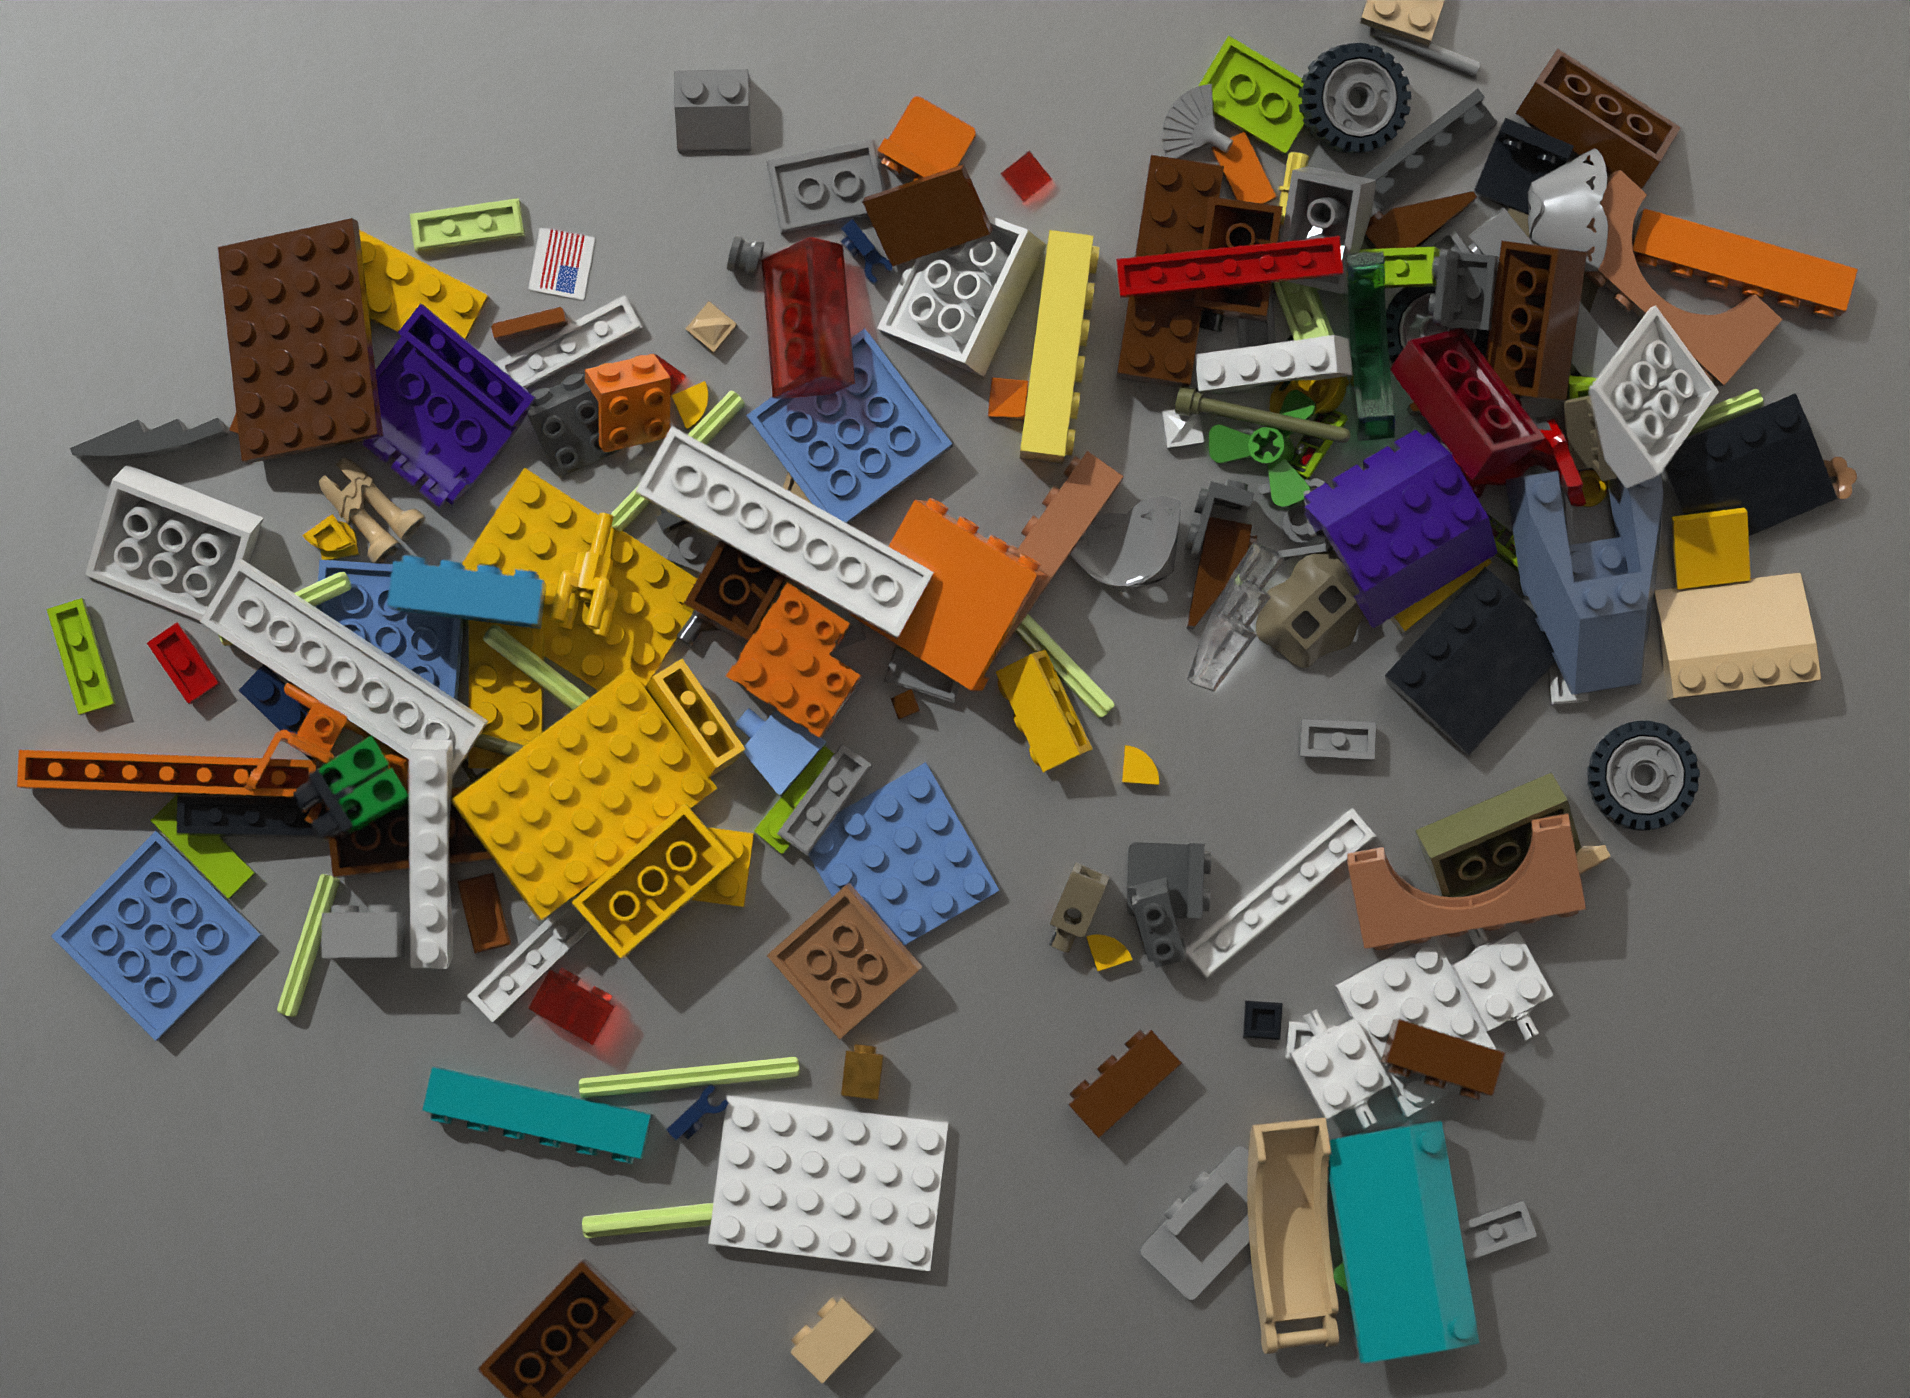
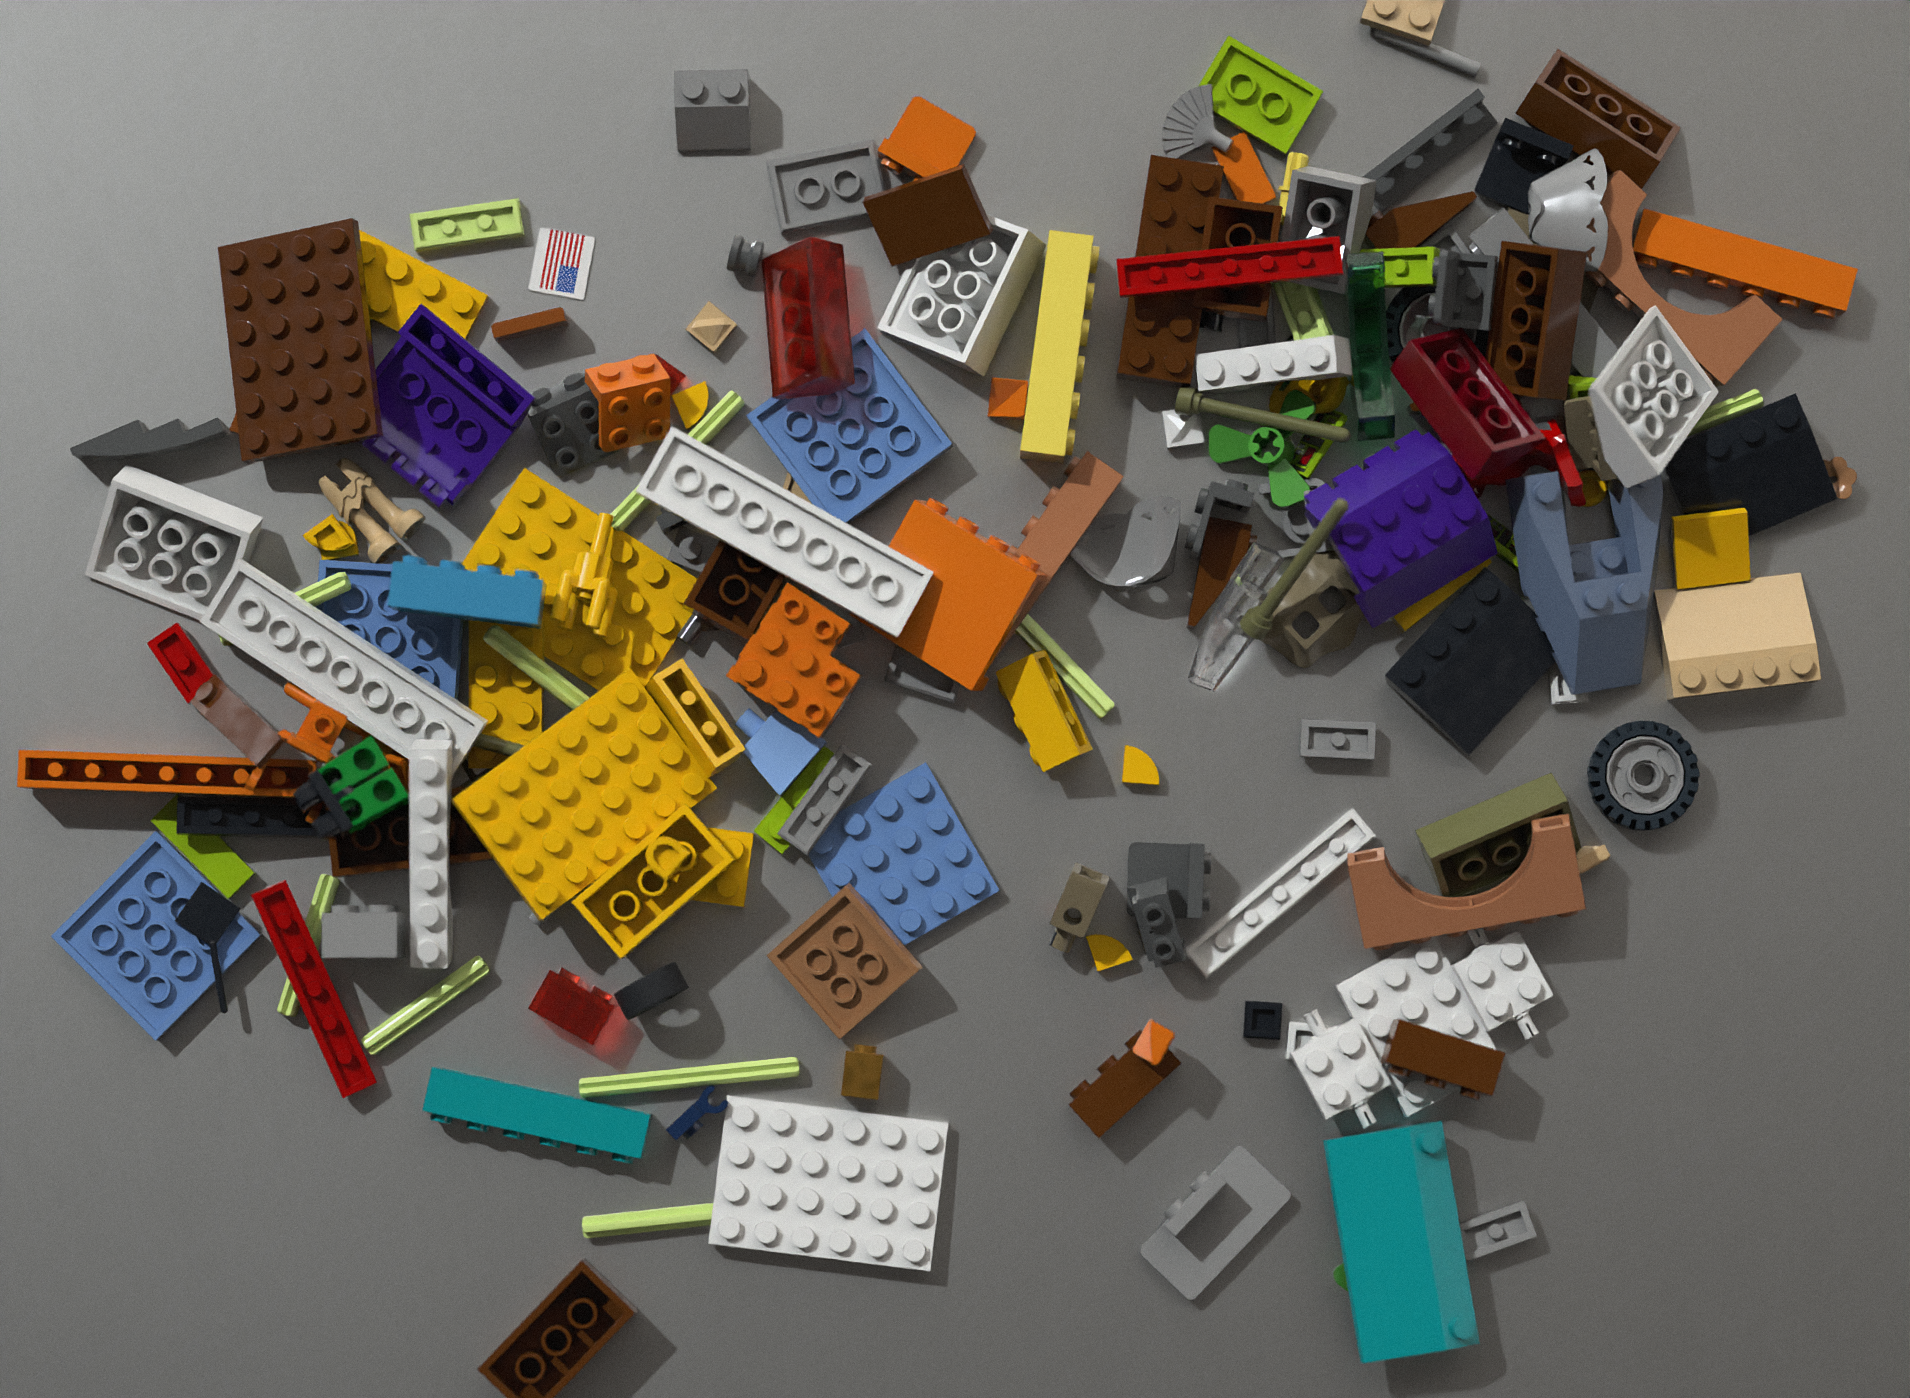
(81, 656): lime plate -> none
(208, 917): none -> black piece
(237, 720): none -> reddish brown slope
(267, 694): dark blue plate -> none
(313, 988): none -> red plate
(425, 1005): none -> yellowish green axle
(484, 913): dark orange tile -> none
(530, 960): white plate -> none
(571, 343): white tile -> none
(651, 990): none -> black tyre
(666, 856): none -> yellow tile
(831, 1339): tan brick -> none
(858, 244): dark blue plate -> none
(905, 704): reddish brown piece -> none
(1026, 177): clear red tile -> none
(1153, 1042): none -> orange slope
(1258, 620): none -> olive piece
(1291, 1231): tan windscreen -> none
(1381, 94): wheel -> none

